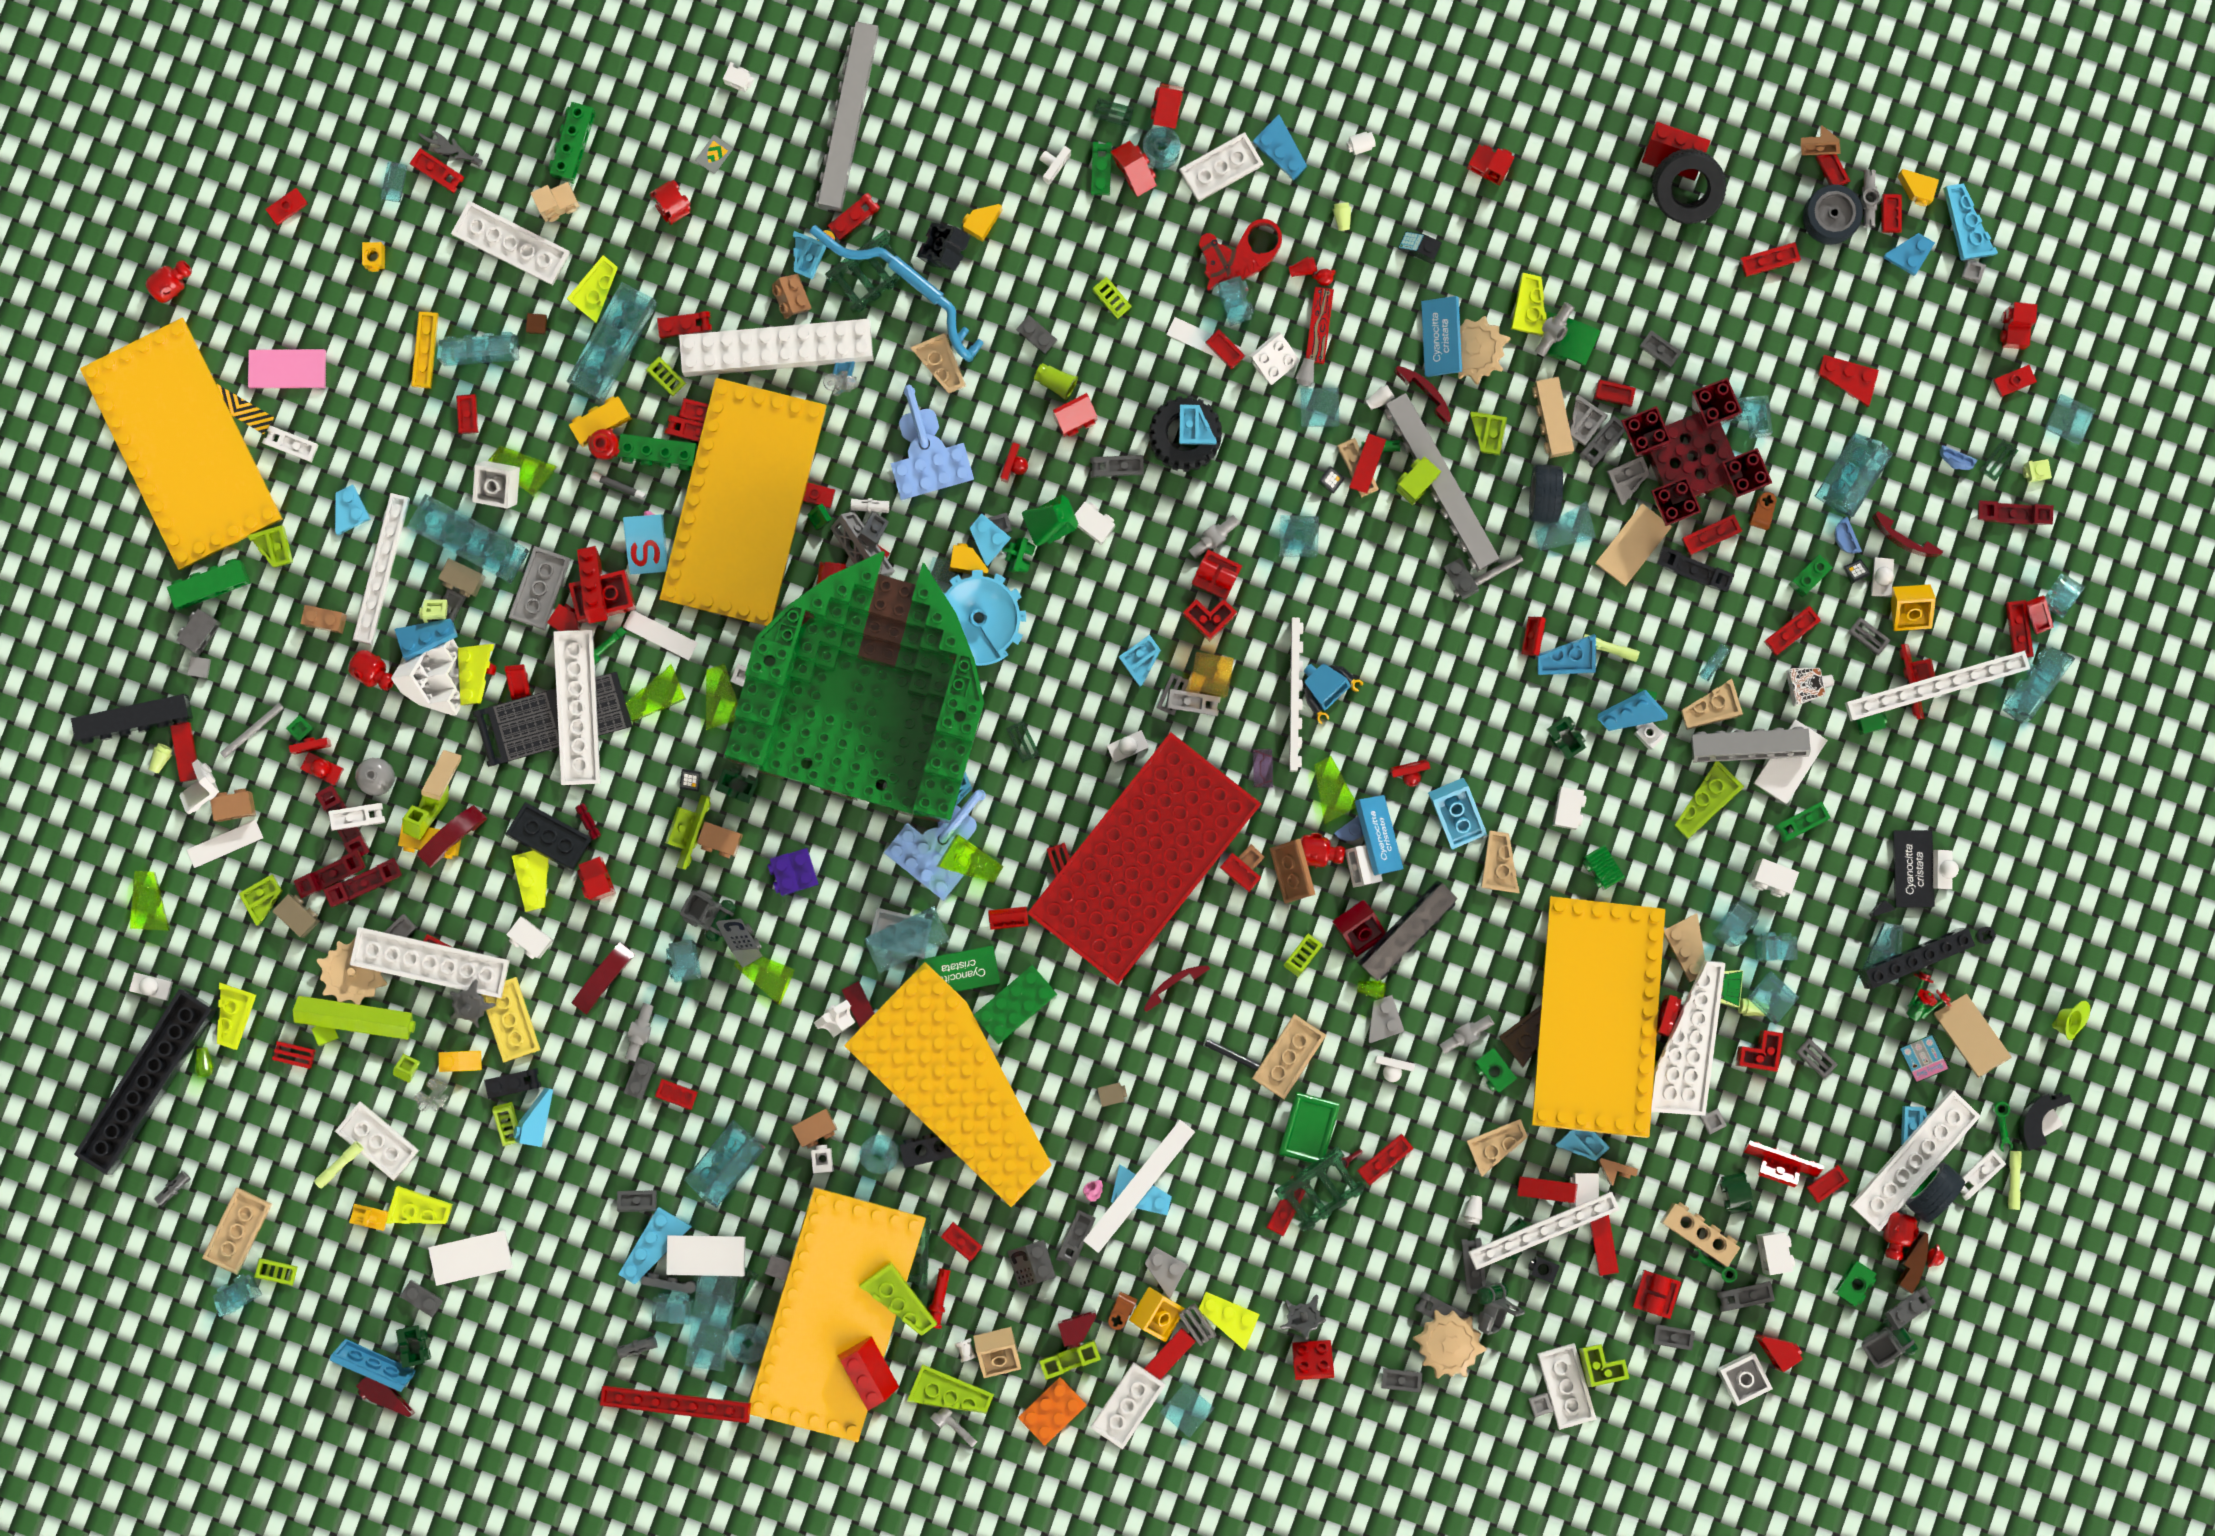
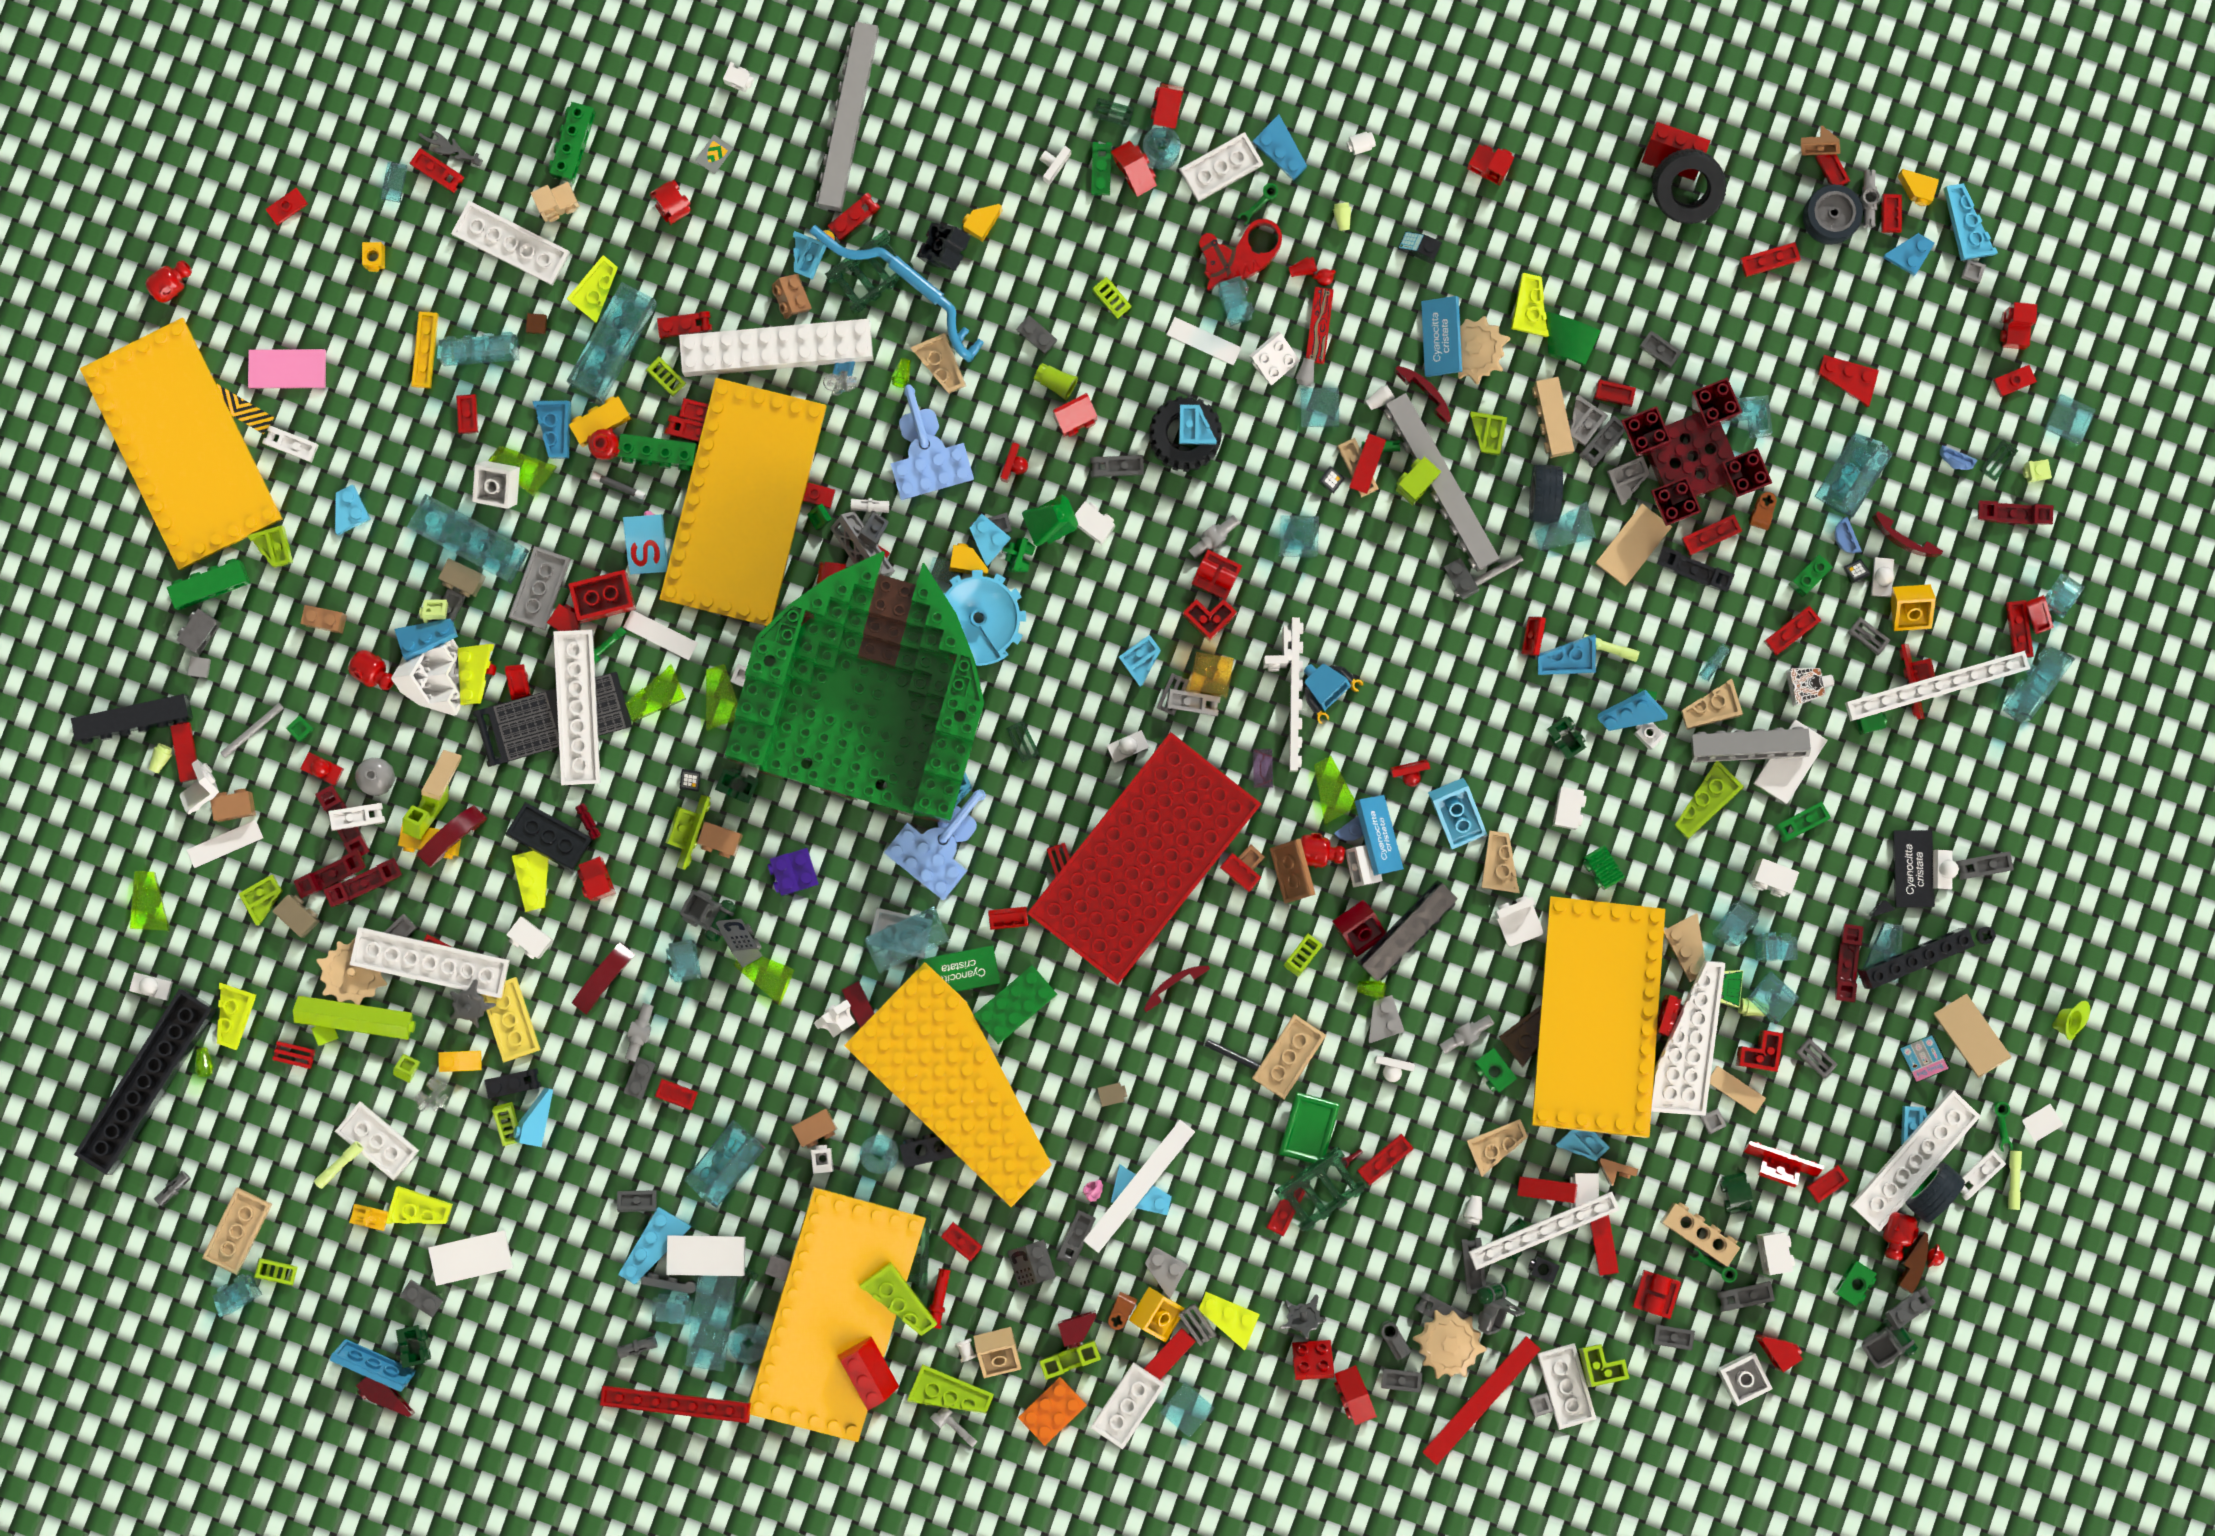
(310, 744): red plate -> none
(381, 569): white tile -> none
(554, 421): none -> dark azure wing
(590, 577): red arch -> none
(902, 373): none -> clear neon green cone
(969, 860): clear neon green wing -> none
(1225, 349): red tile -> none
(1249, 213): none -> green brick
(1274, 663): none -> white bracket
(1354, 1396): none -> red brick
(1395, 1341): none -> dark grey piece
(1481, 1400): none -> red tile
(1519, 921): none -> white bracket
(1554, 329): light grey pin -> none
(1736, 1090): none -> tan tile
(1848, 963): none -> dark red slope
(1917, 1010): plant -> none
(1985, 865): none -> dark grey plate
(2031, 1119): black arch -> none

